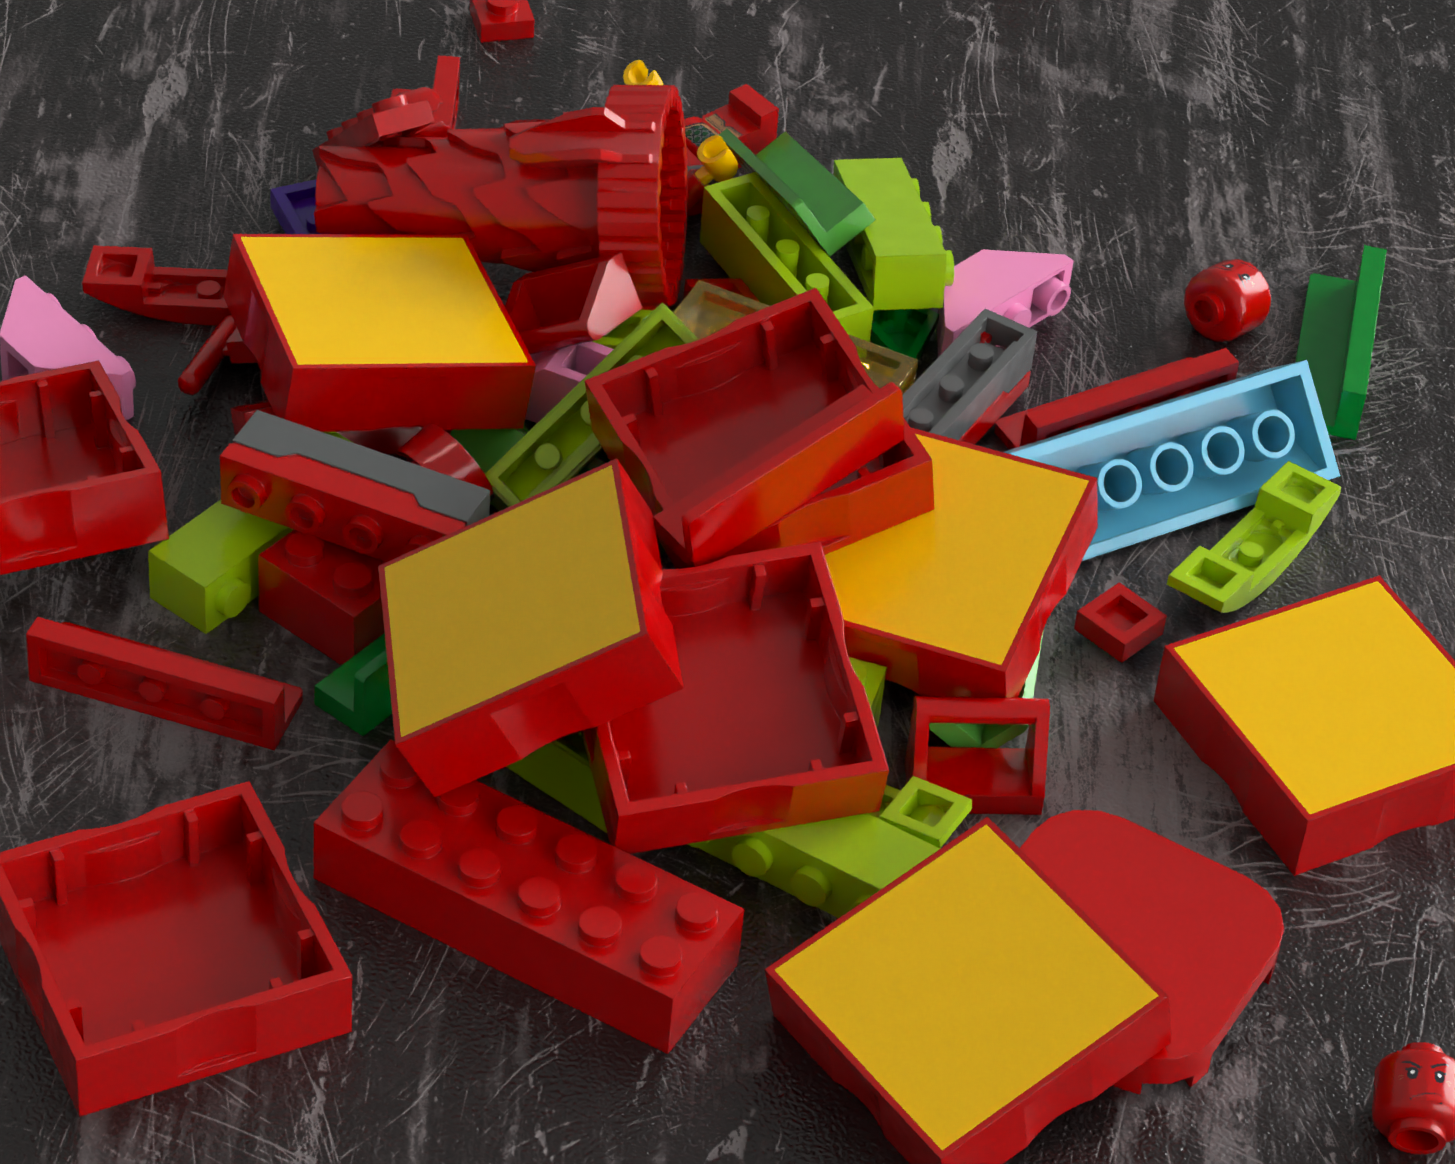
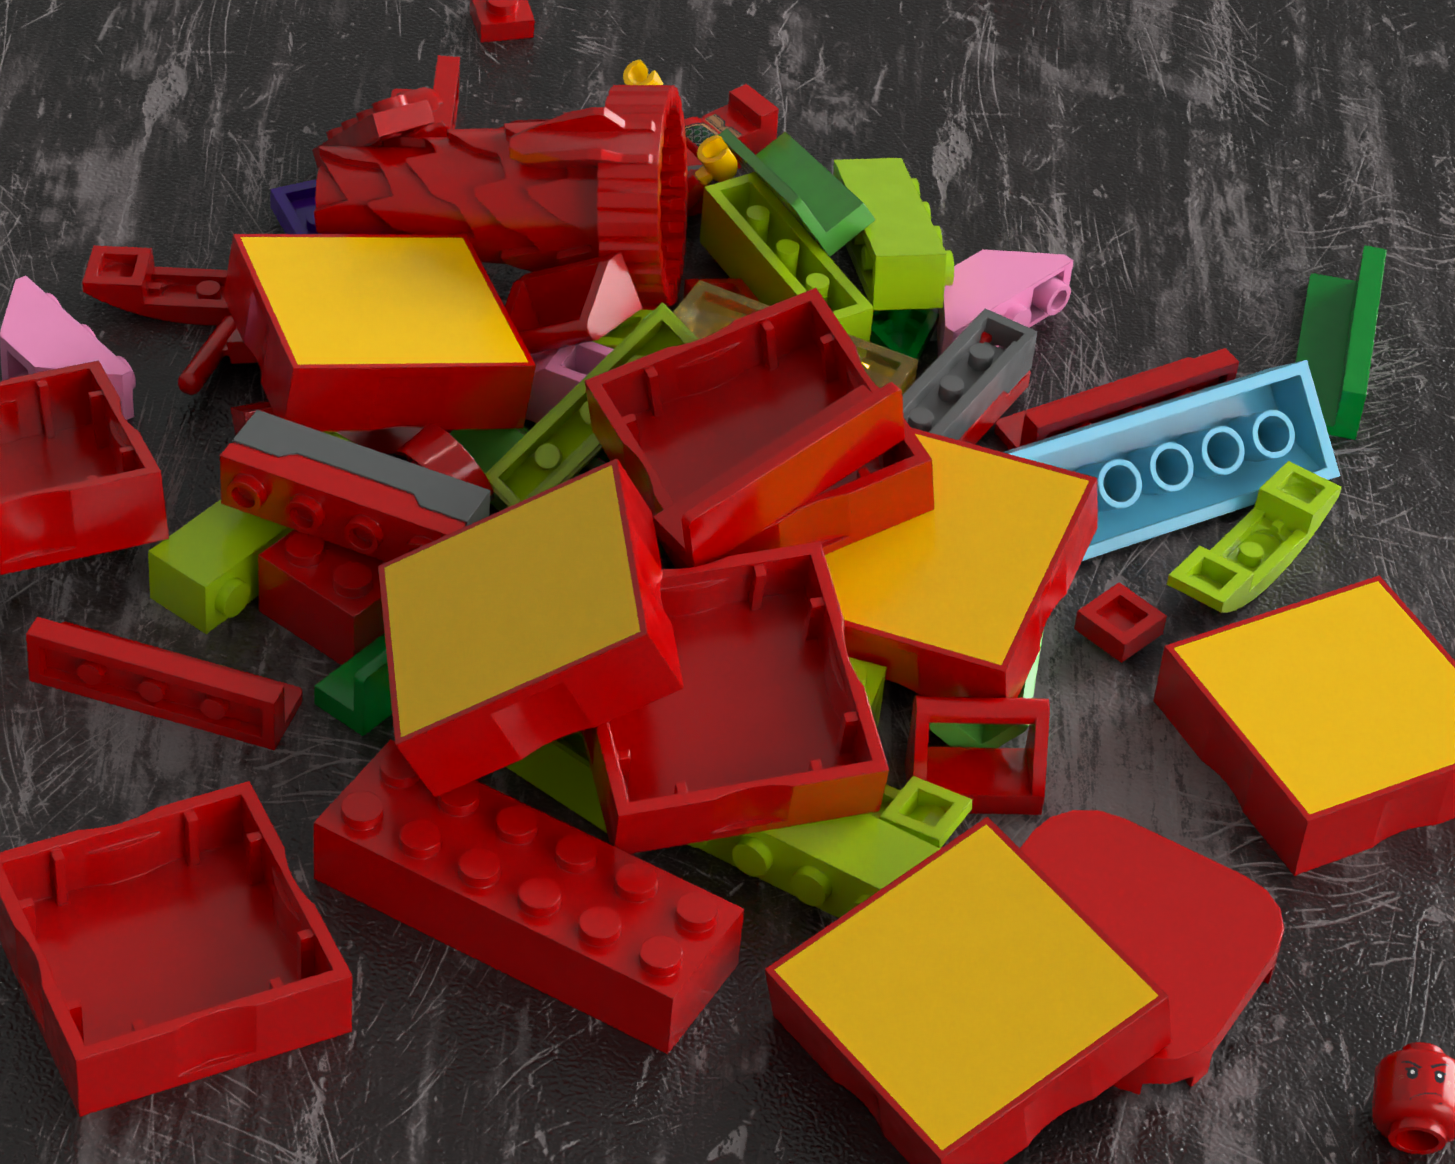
(1230, 296): red head -> none

